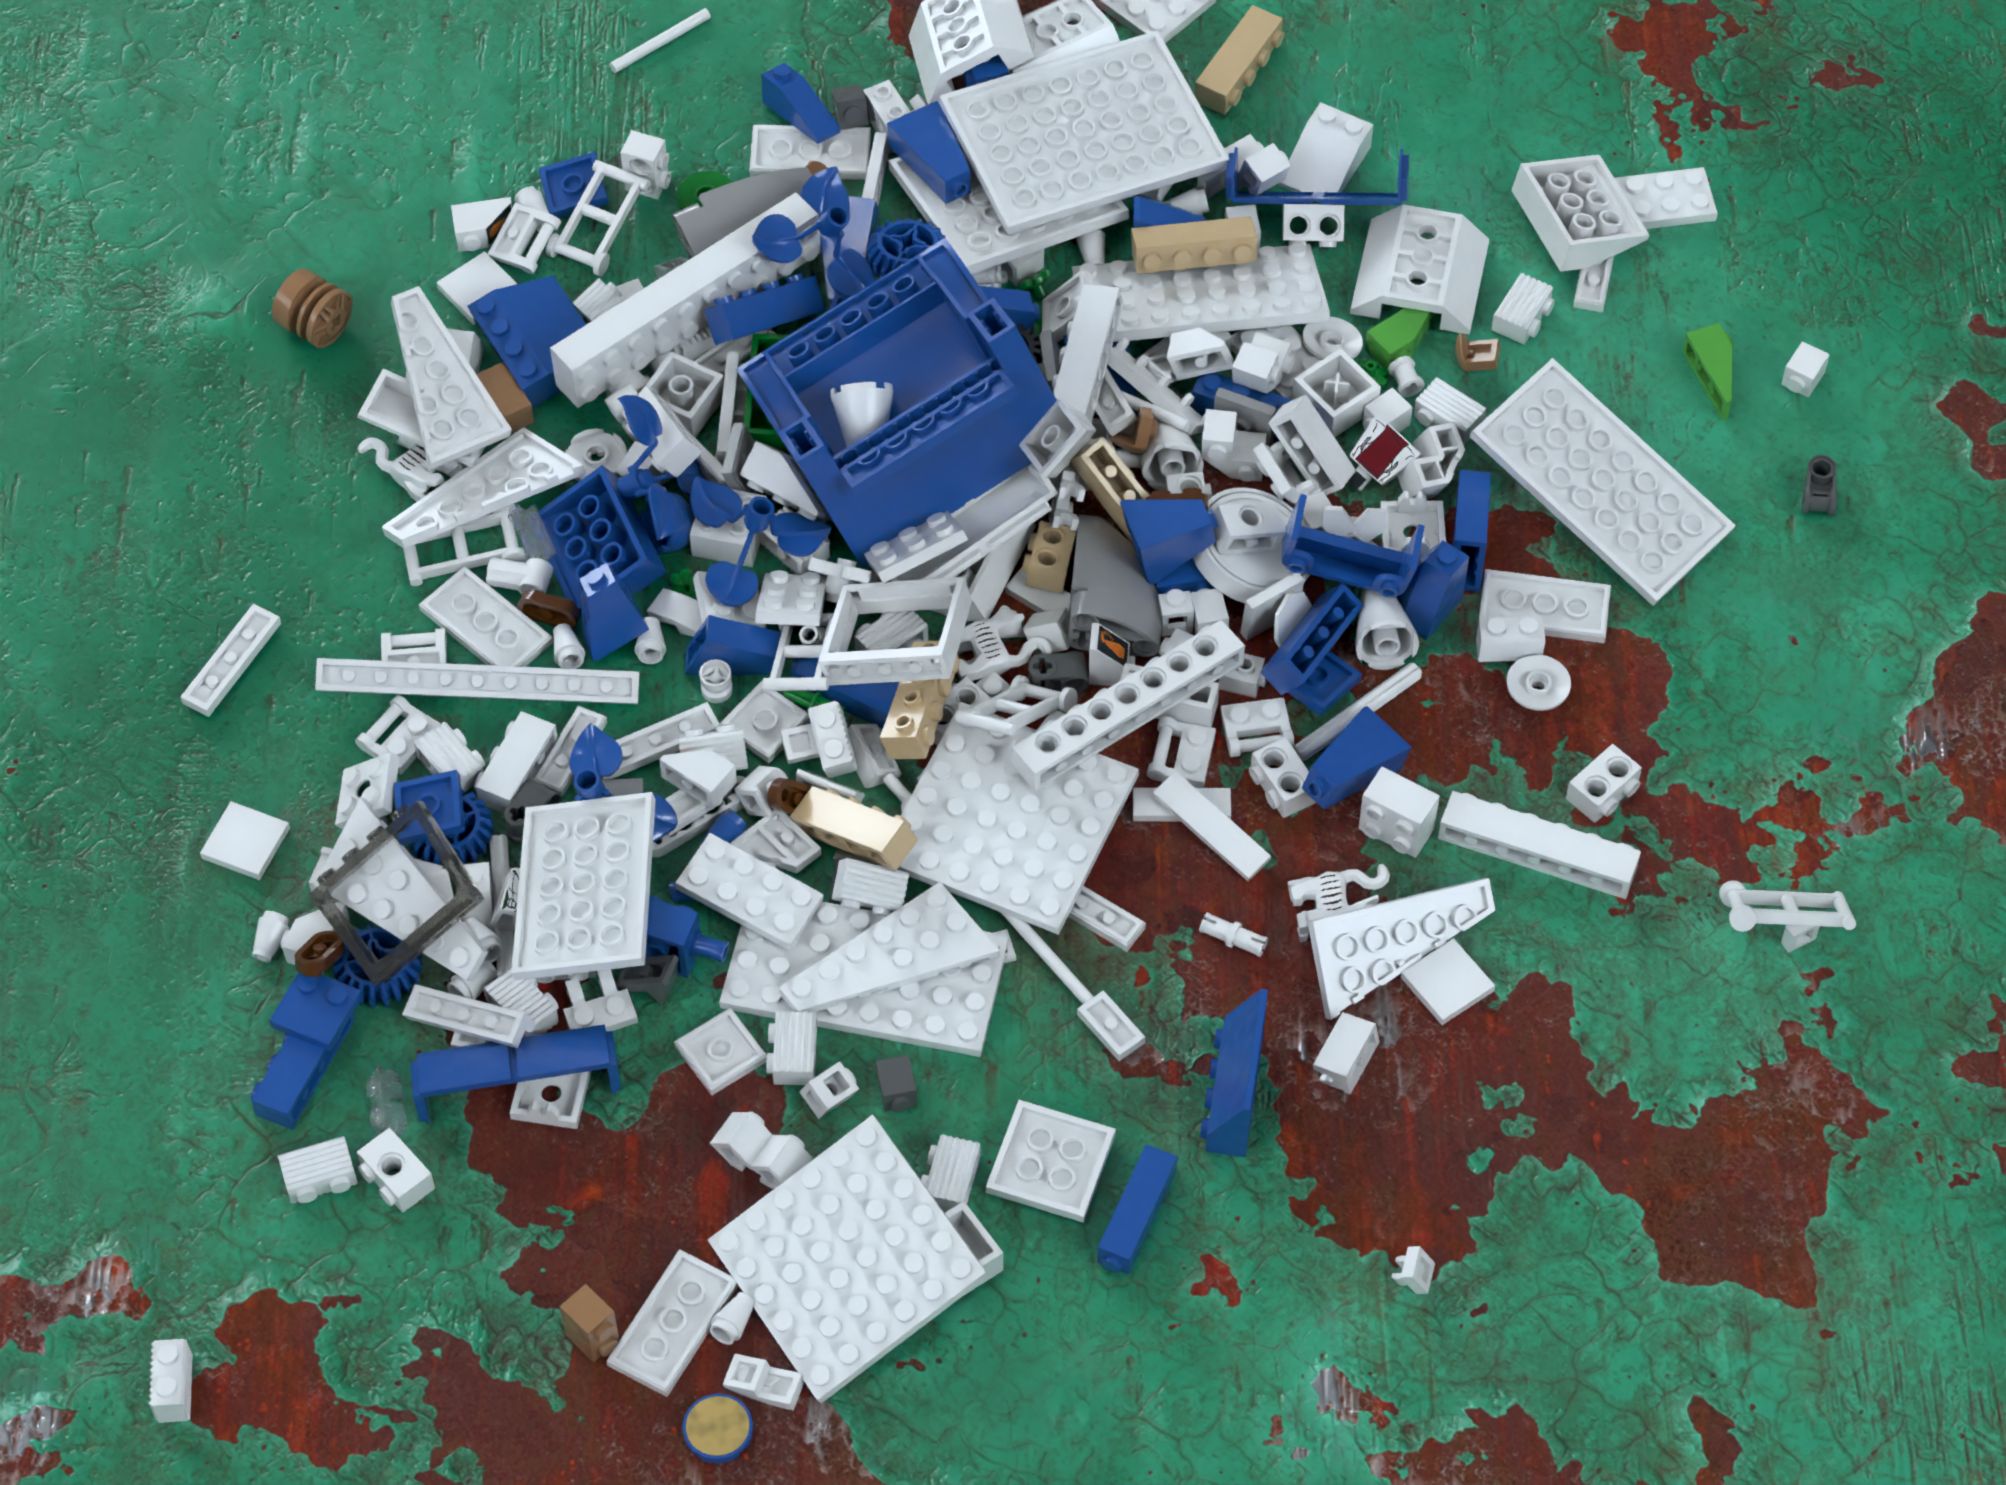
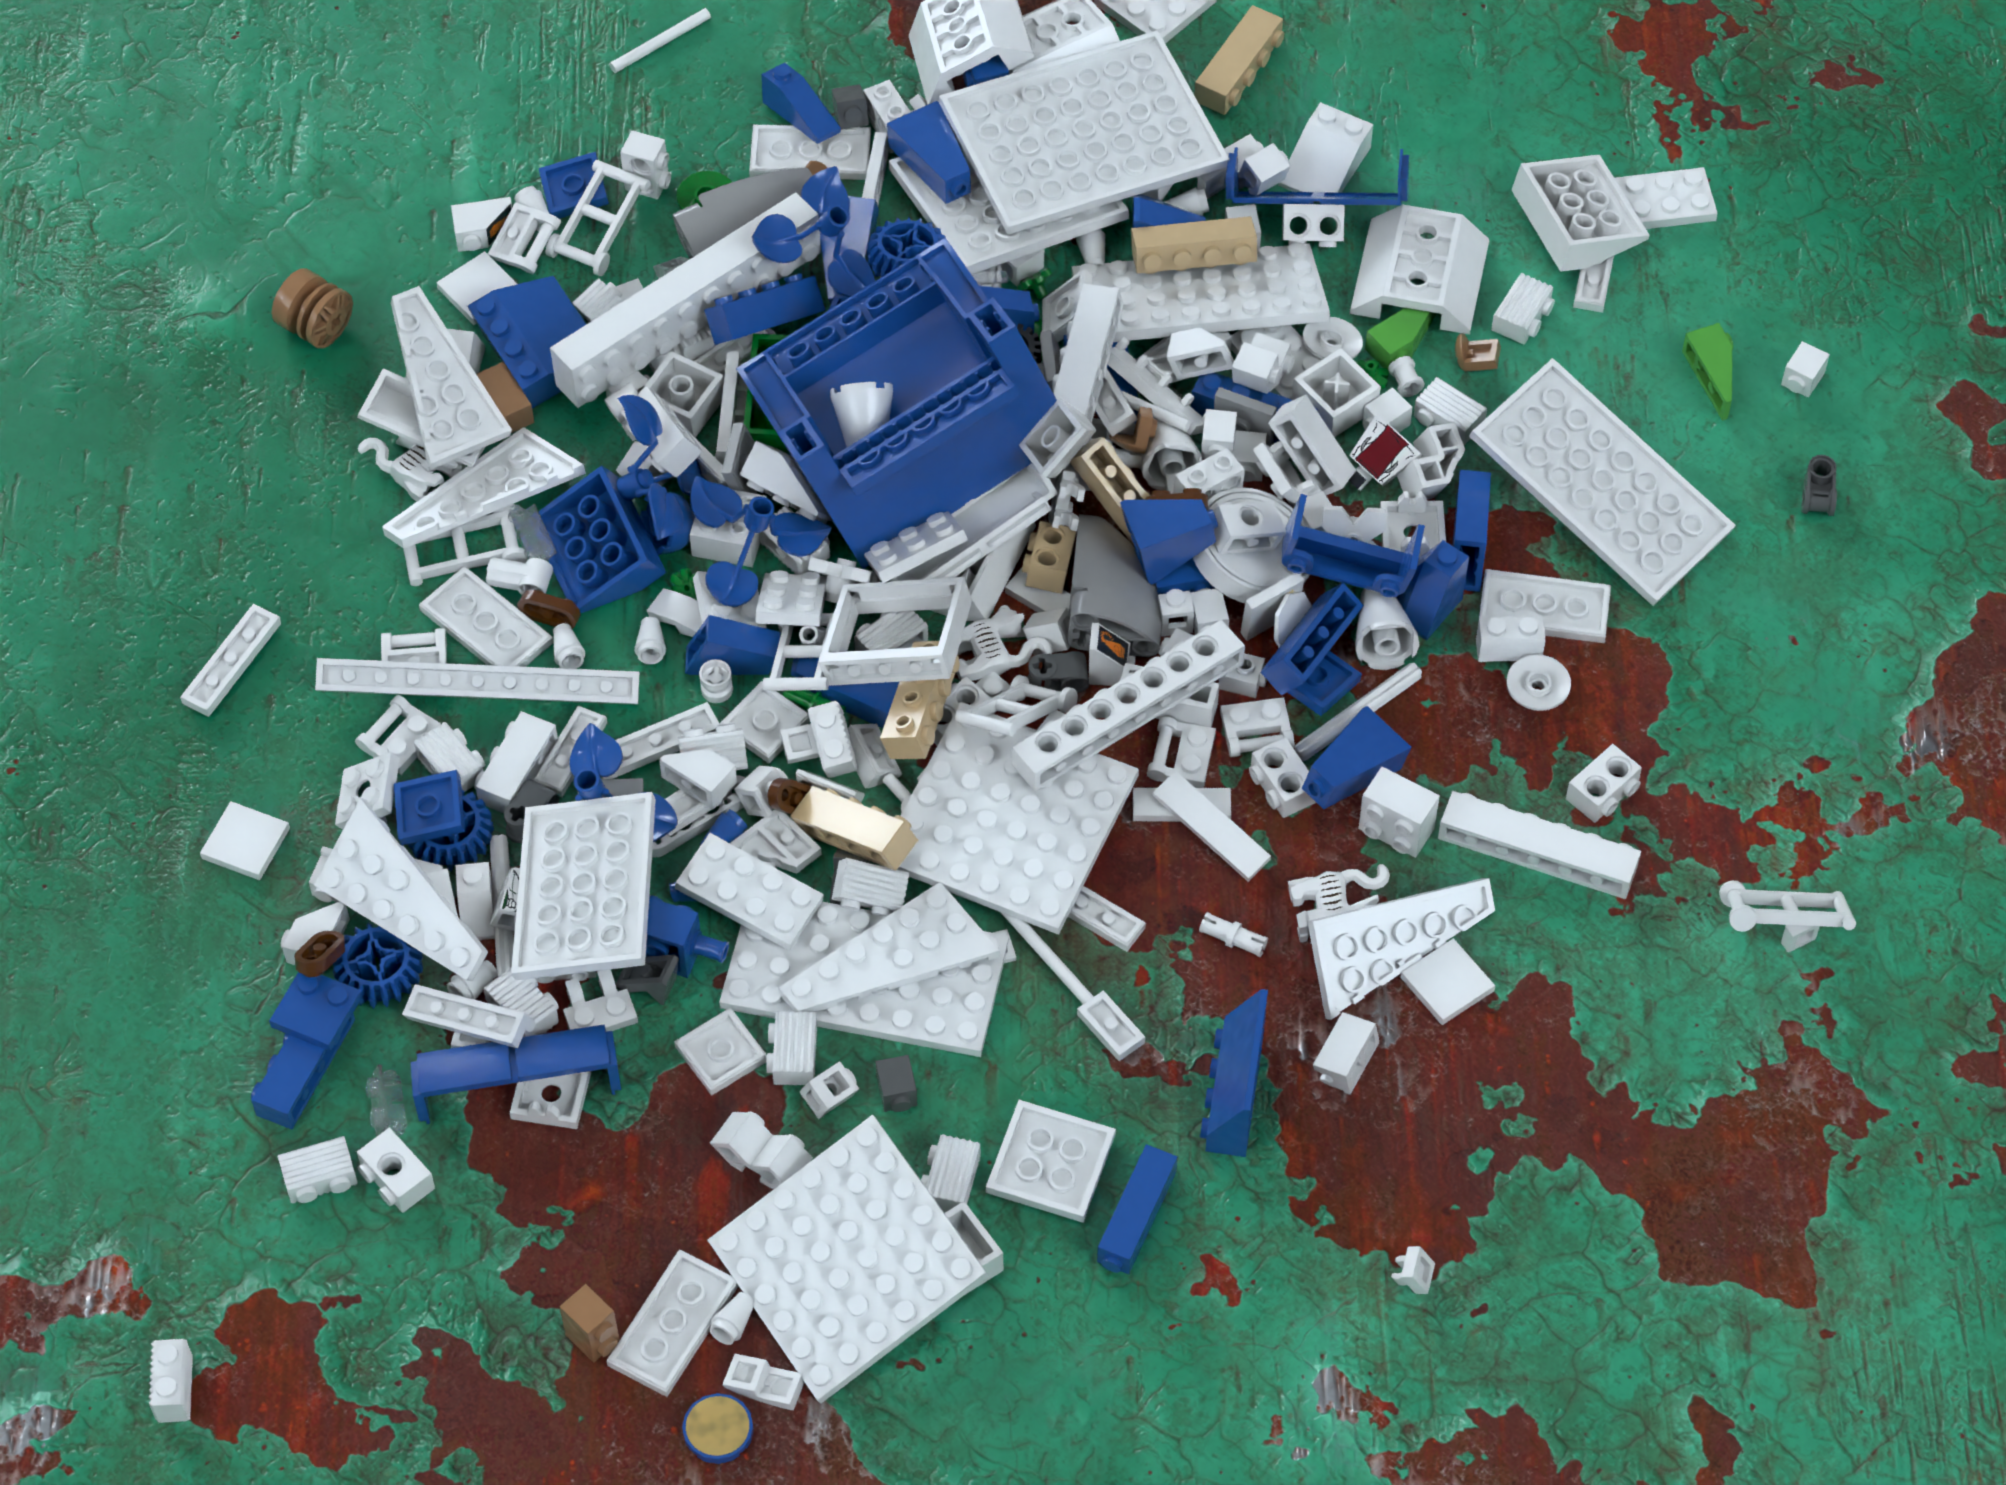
(269, 935): white cone -> none
(466, 899): clear smoke windscreen -> none
(488, 938): white cone -> none
(596, 441): white plate -> none
(608, 612): blue slope -> none
(1212, 474): none -> white brick

